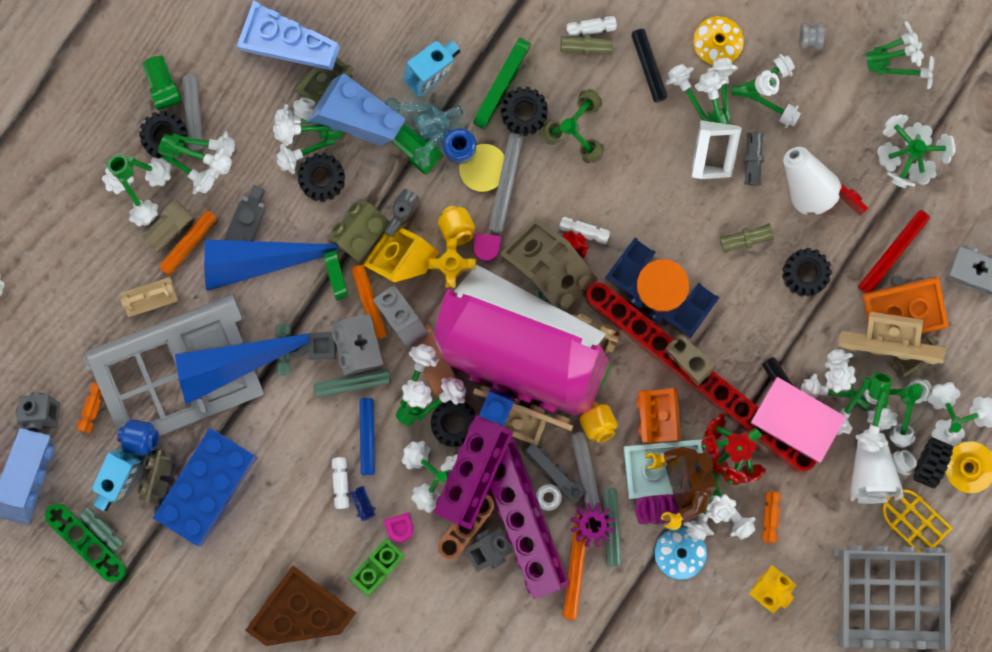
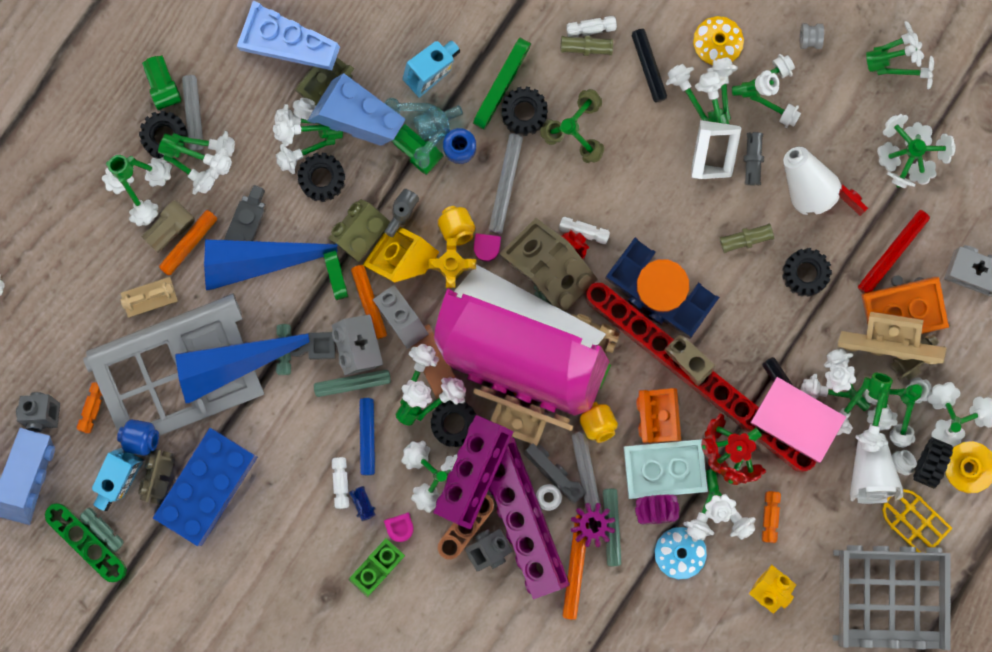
(299, 612): reddish brown plate -> none
(484, 169): light yellow sticker -> none
(497, 406): blue brick -> none
(690, 482): reddish brown torso -> none

